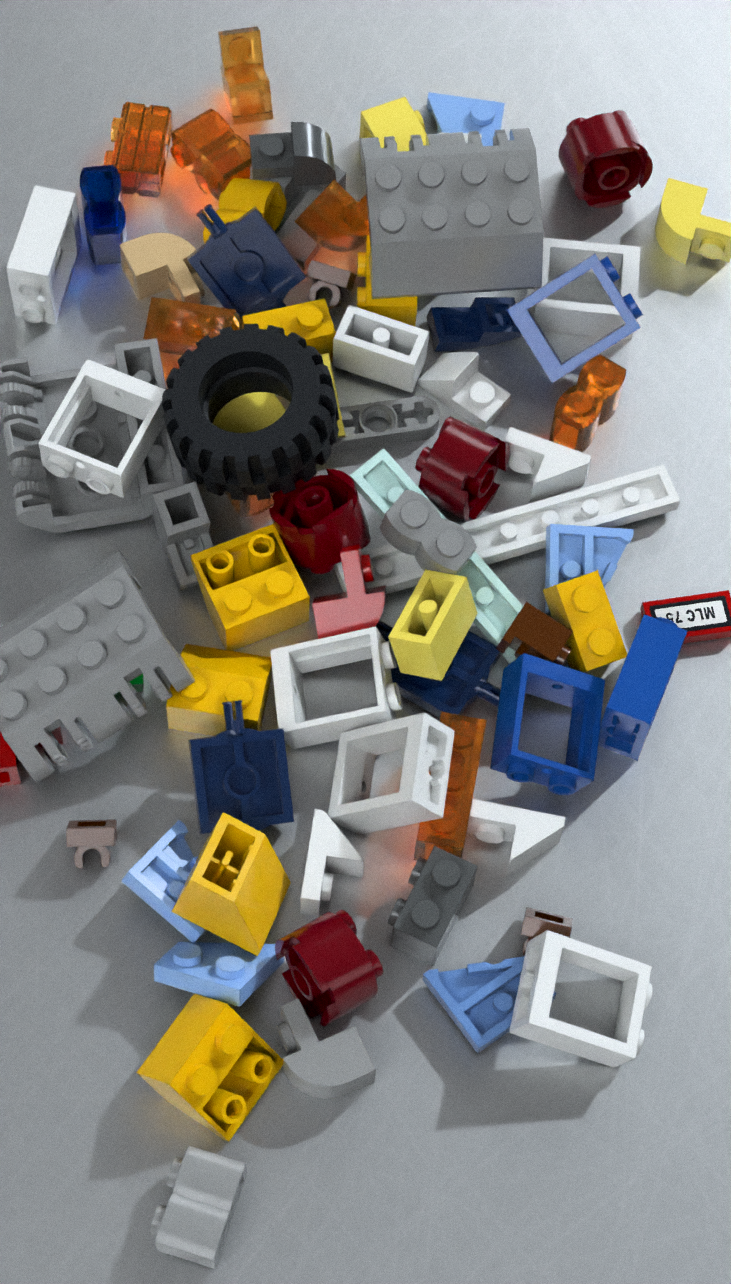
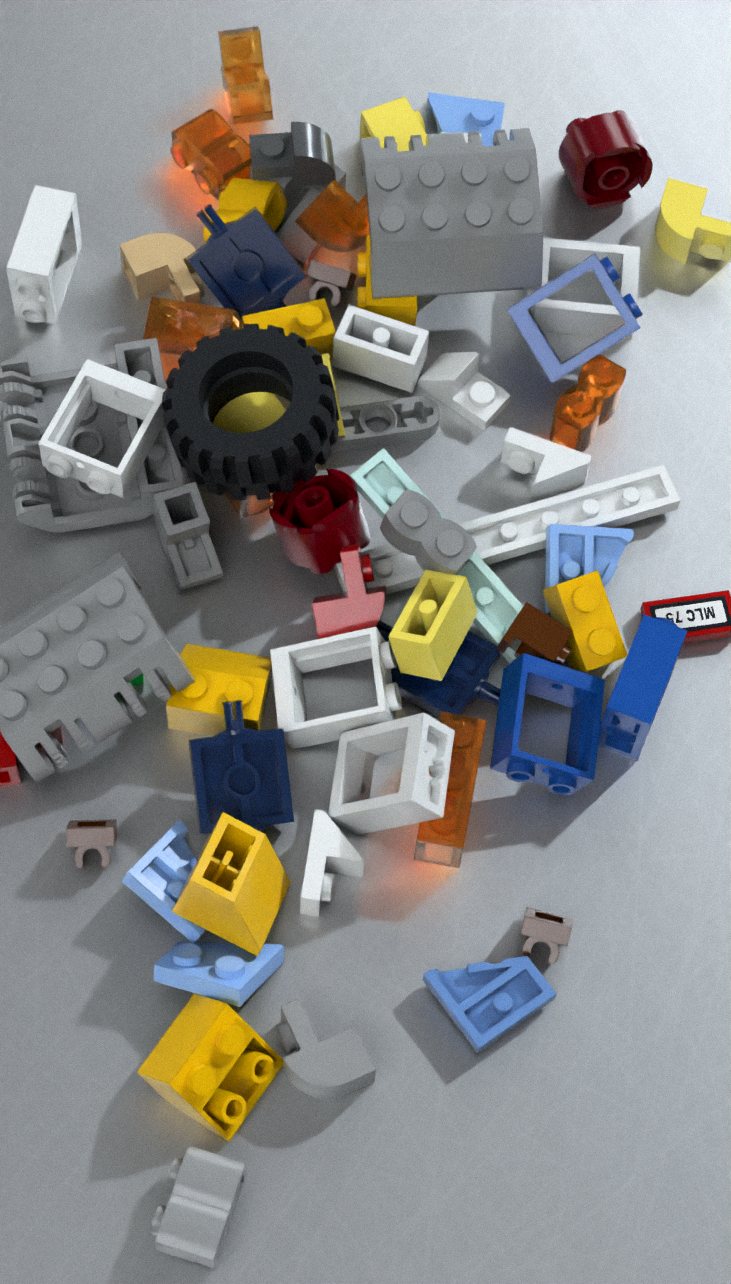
(103, 213): clear blue brick -> none
(141, 147): clear orange brick -> none
(251, 588): yellow slope -> none
(329, 966): dark red brick -> none
(433, 905): dark grey brick -> none
(462, 468): dark red brick -> none
(474, 326): dark blue slope -> none
(528, 830): white slope -> none
(536, 993): white window -> none

